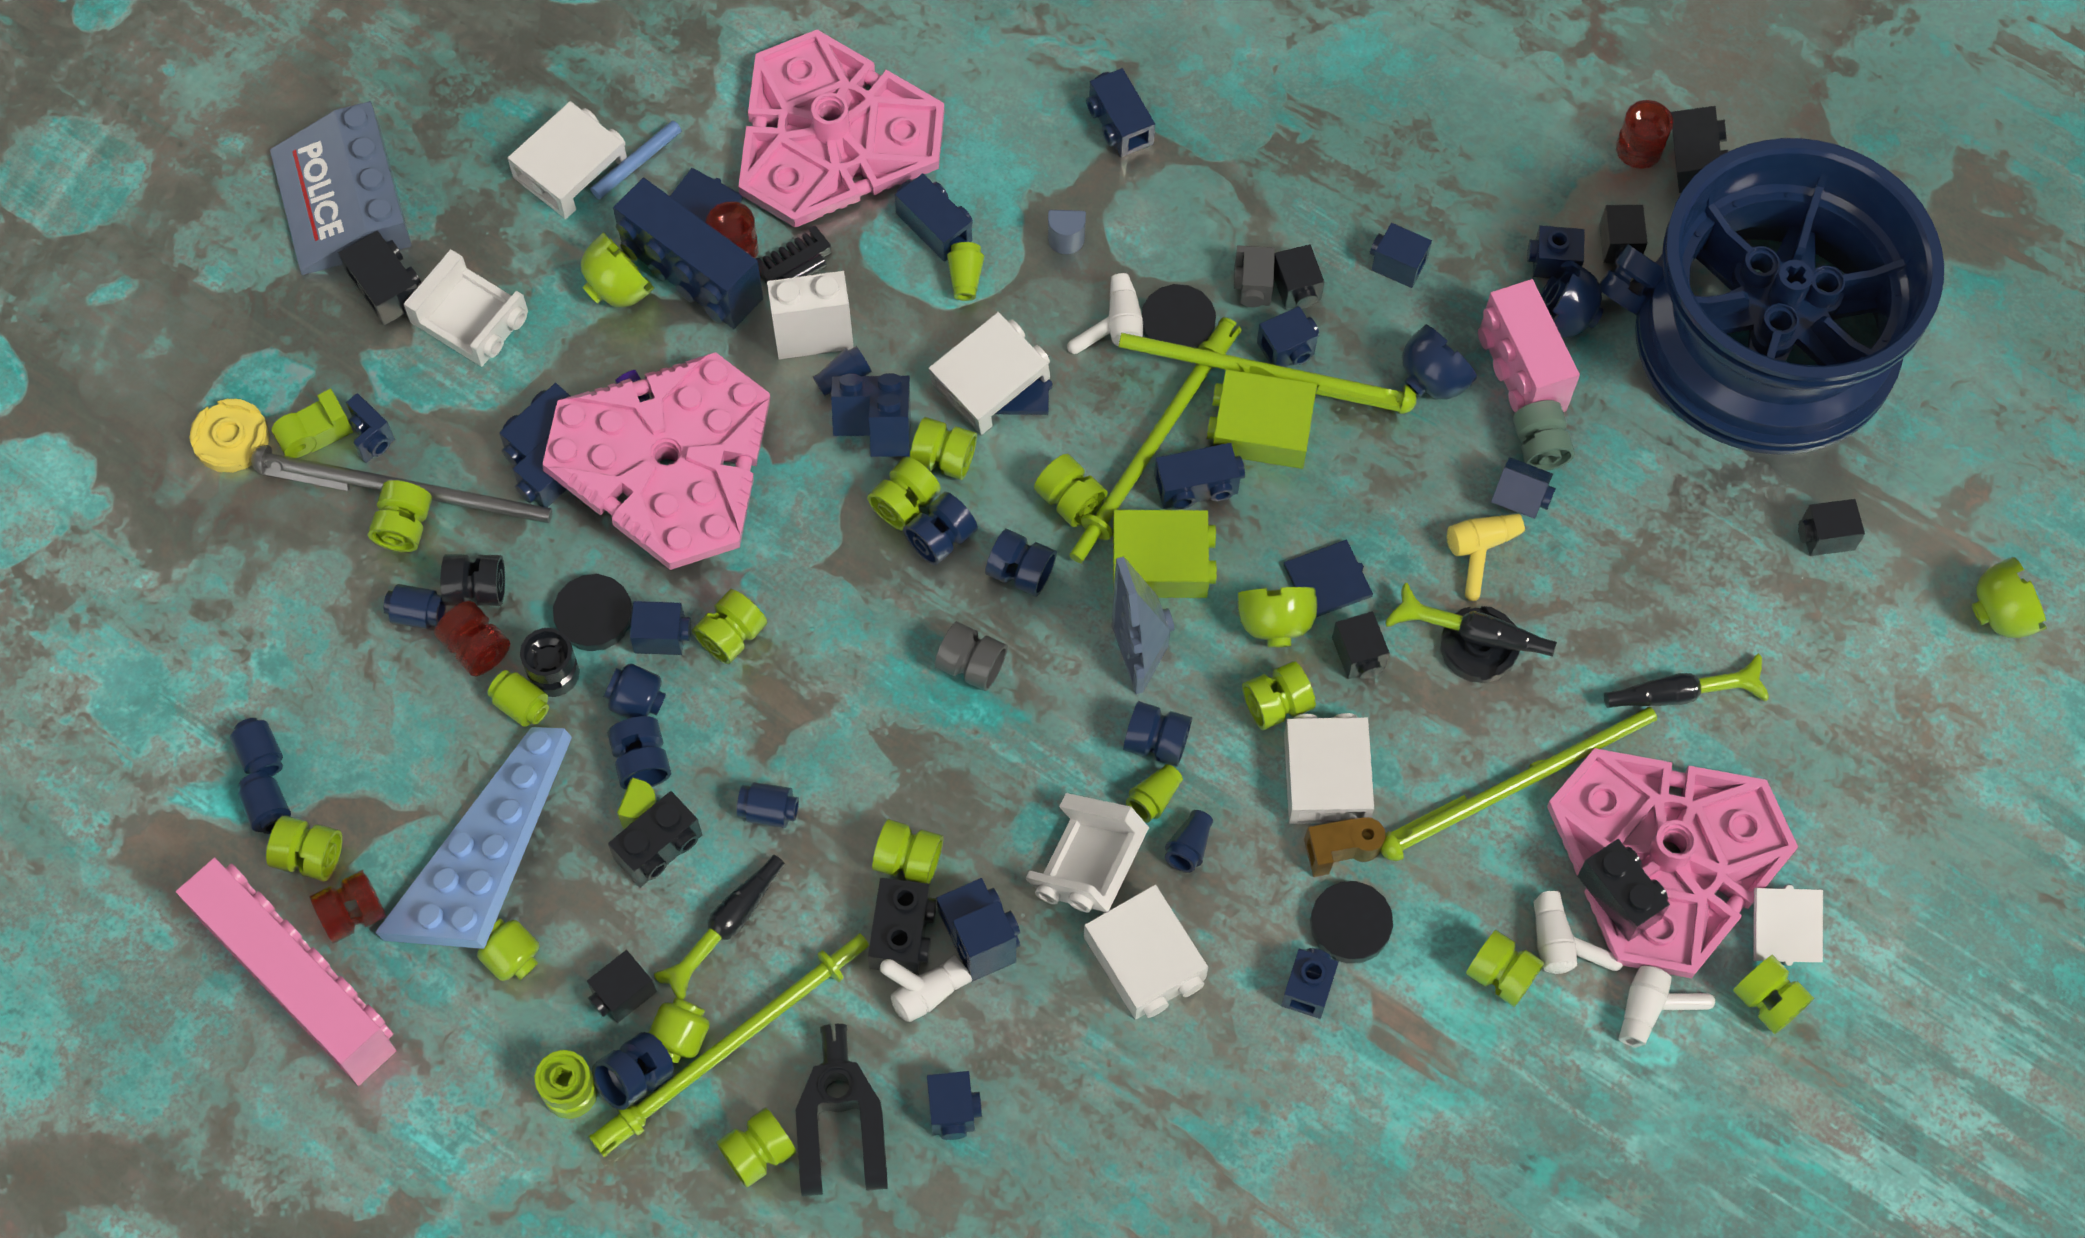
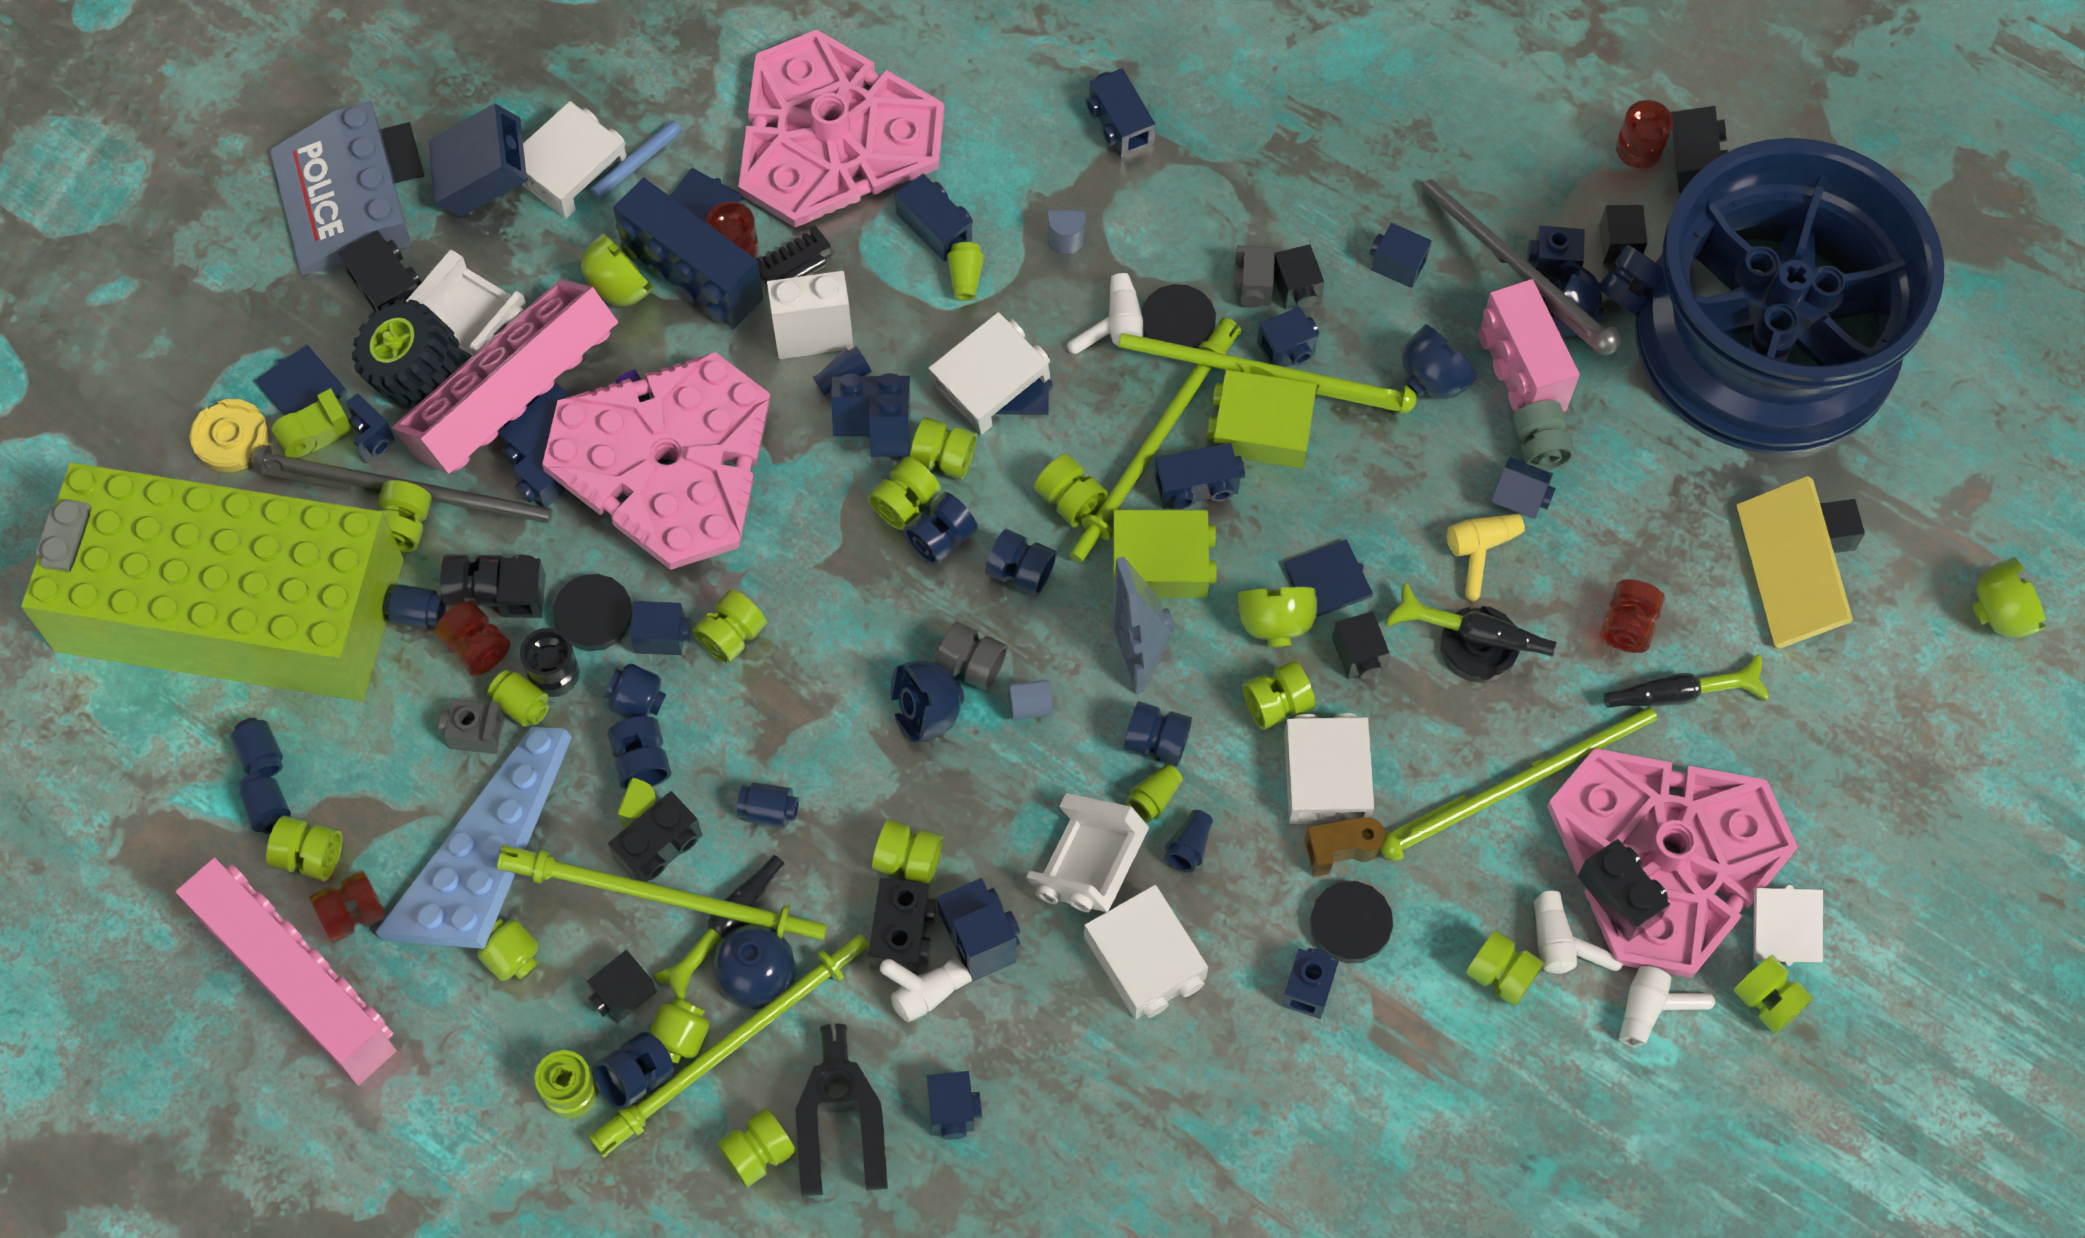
(214, 581): none -> lime piece
(298, 381): none -> dark blue piece
(402, 152): none -> black sticker
(405, 351): none -> black wheel
(477, 160): none -> dark blue brick
(481, 735): none -> dark grey brick
(505, 376): none -> bright pink brick
(521, 587): none -> black brick
(543, 867): none -> lime bar
(753, 966): none -> dark blue cylinder
(927, 699): none -> dark blue cylinder
(1030, 700): none -> sand blue brick
(1600, 339): none -> flat silver bar
(1632, 616): none -> clear red wheel
(1794, 562): none -> light yellow tile

